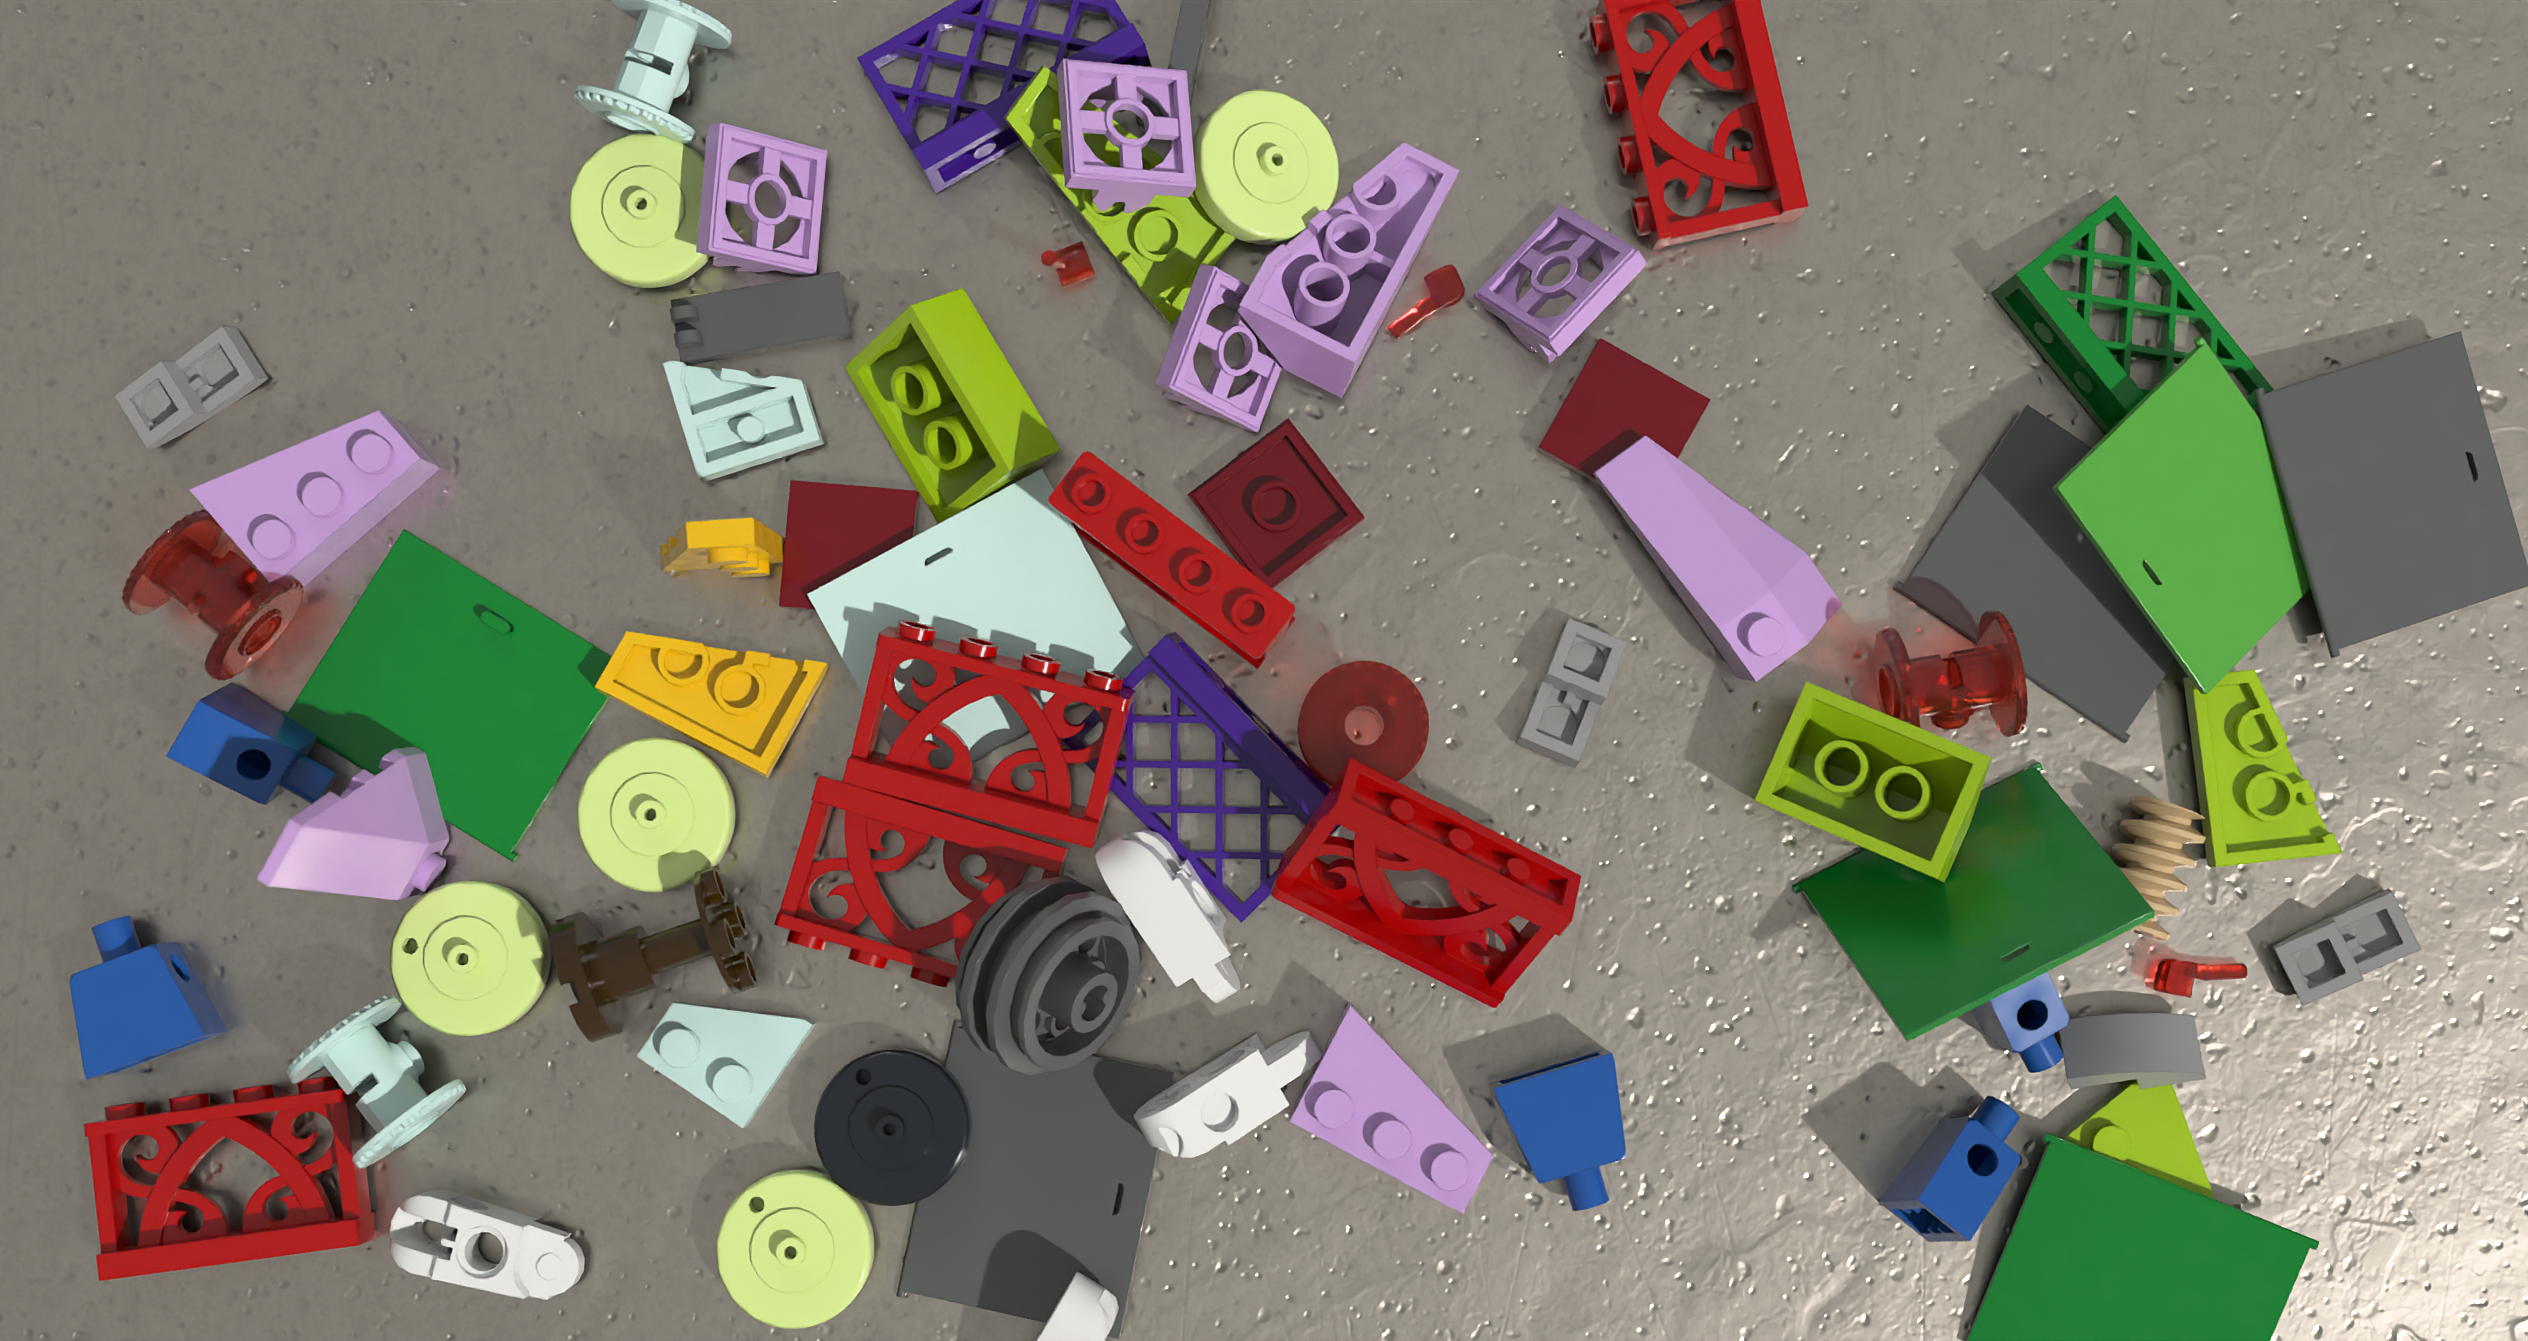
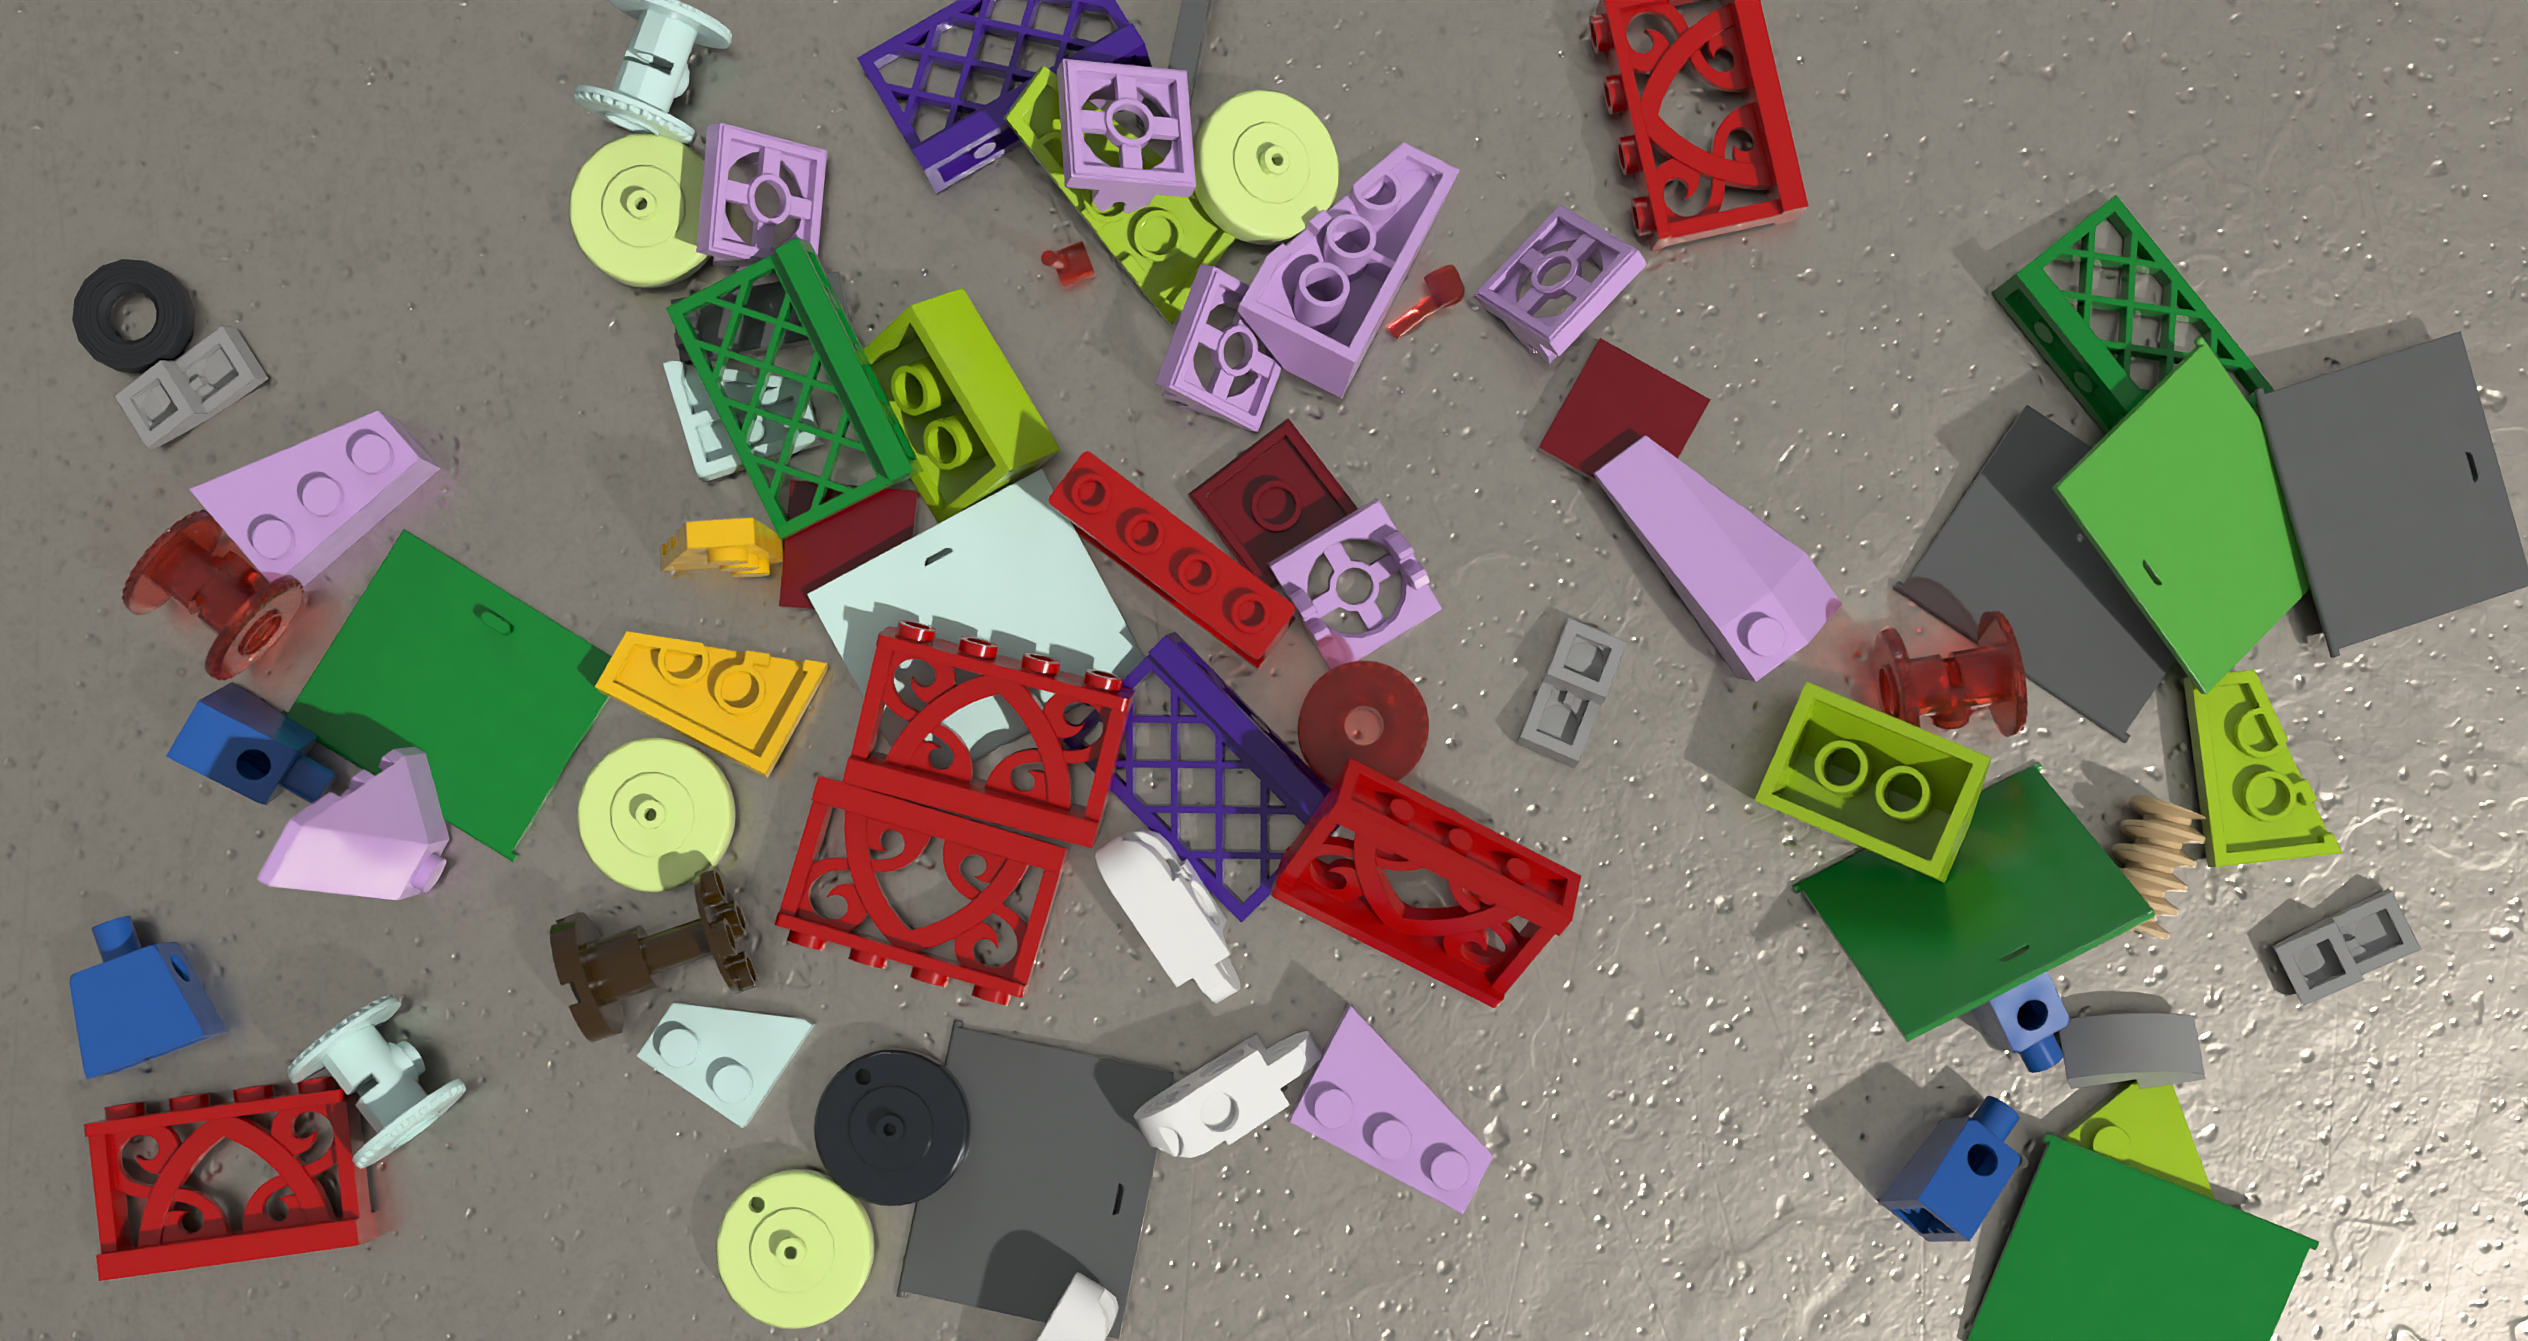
(107, 286): none -> black tyre
(470, 958): yellowish green wheel -> none
(535, 1256): white piece -> none
(844, 364): none -> green fence
(1047, 975): dark grey wheel -> none
(1416, 599): none -> lavender piece
(1567, 1122): blue torso -> none
(2179, 976): clear red hand -> none

